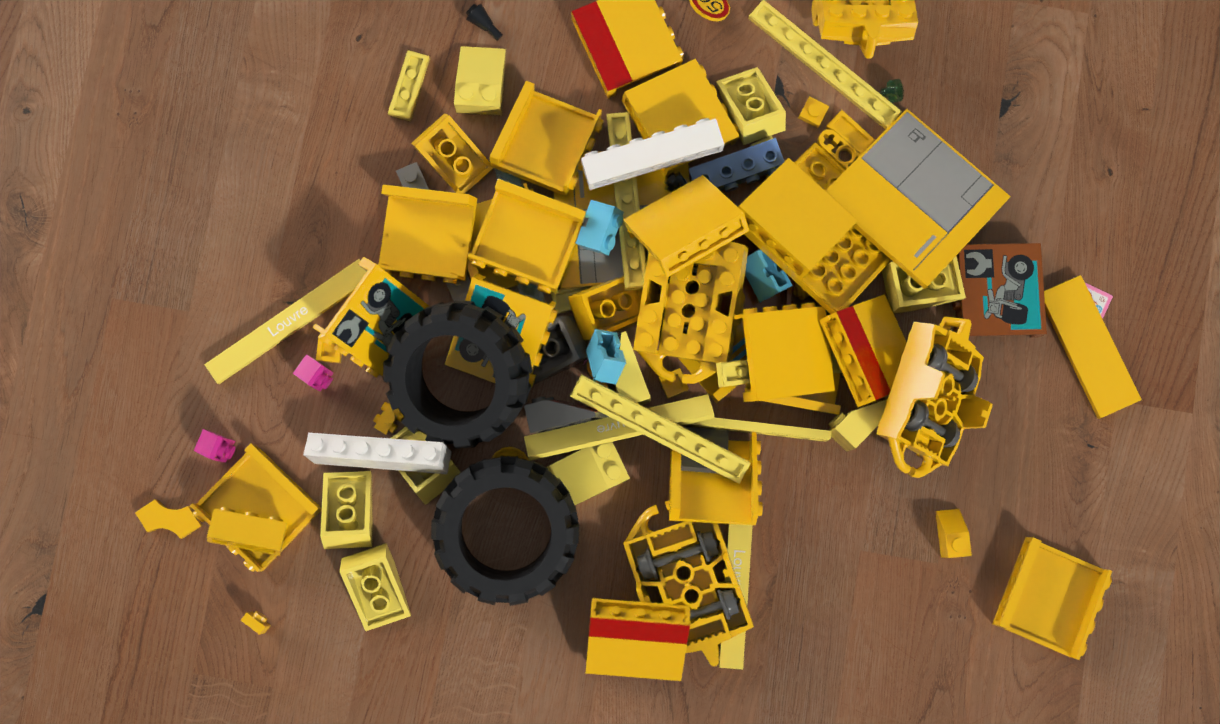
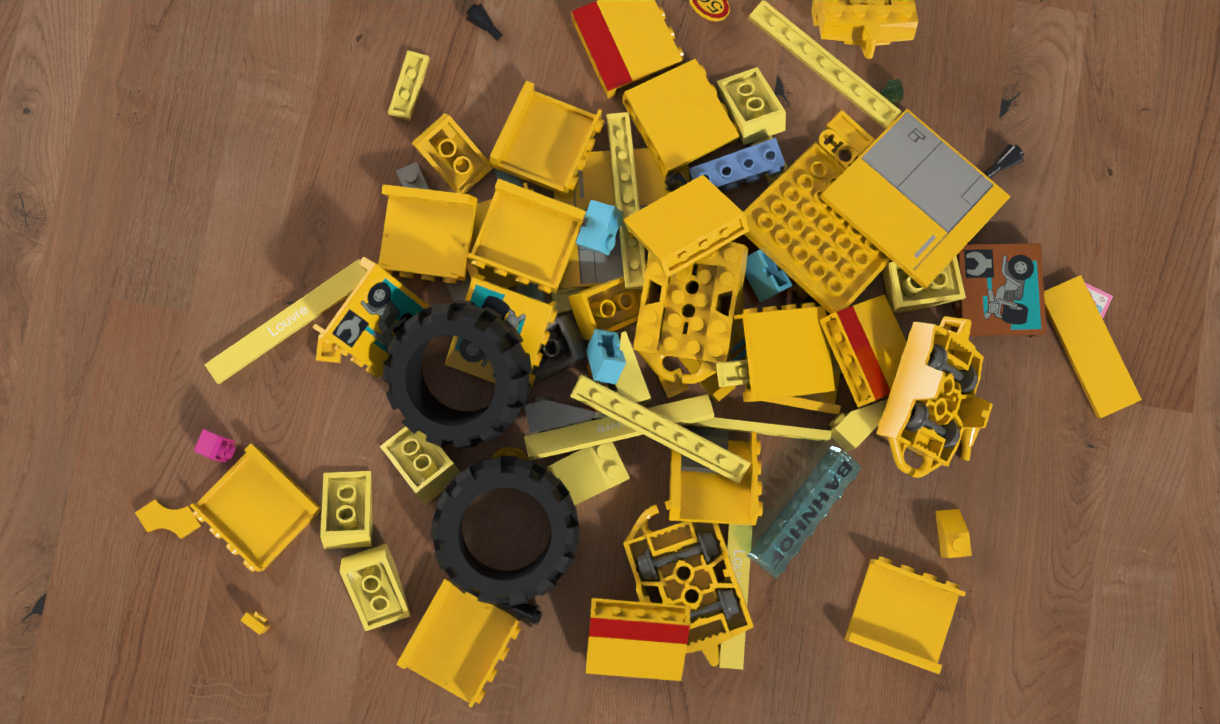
(247, 531): yellow brick -> none
(313, 373): dark pink slope -> none
(378, 453): white brick -> none
(386, 420): yellow piece -> none
(460, 642): none -> yellow panel
(480, 81): light yellow slope -> none
(527, 613): none -> black cone
(652, 153): white brick -> none
(795, 218): yellow panel -> none
(804, 511): none -> clear light blue brick
(813, 112): yellow plate -> none
(903, 614): none -> yellow panel
(967, 440): none -> yellow cone
(1010, 156): none -> black cone
(1052, 598): yellow panel -> none

